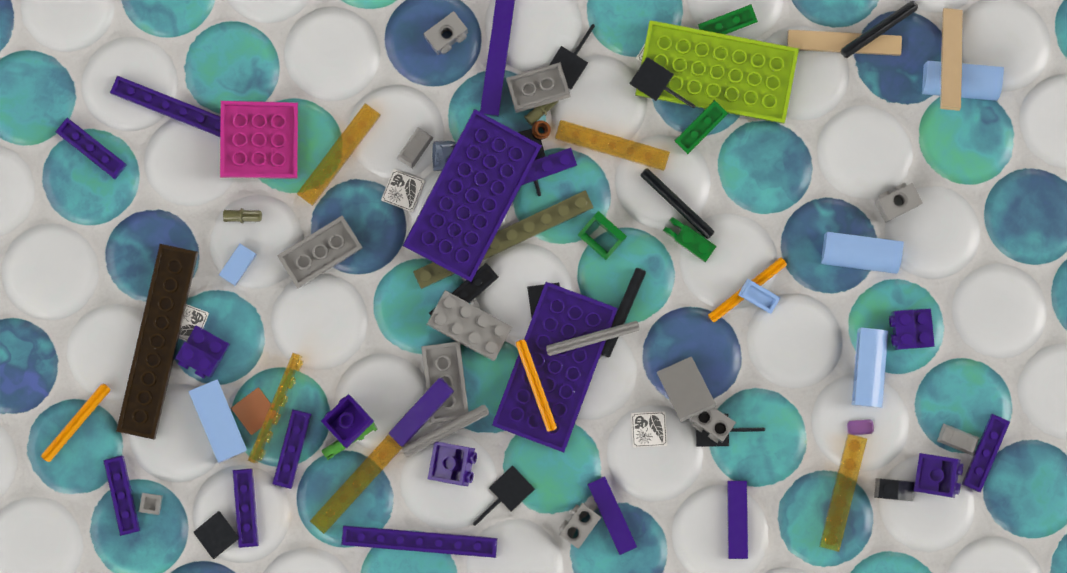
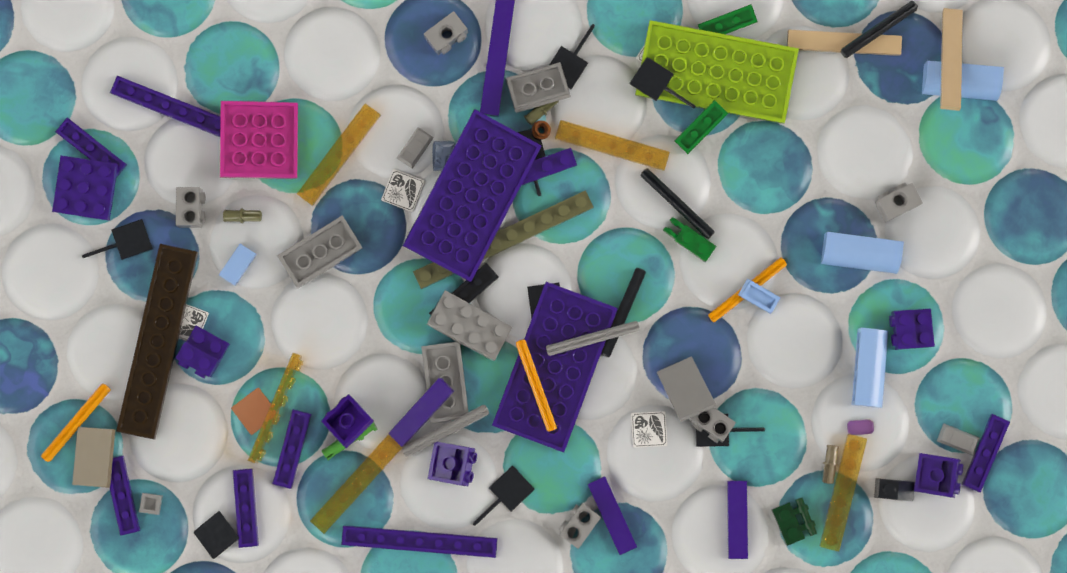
(85, 187): none -> dark purple plate
(93, 457): none -> dark tan tile
(129, 239): none -> black piece
(183, 208): none -> light grey brick
(217, 421): light blue brick -> none
(609, 227): green tile -> none
(788, 523): none -> dark green plate
(830, 464): none -> dark tan axle

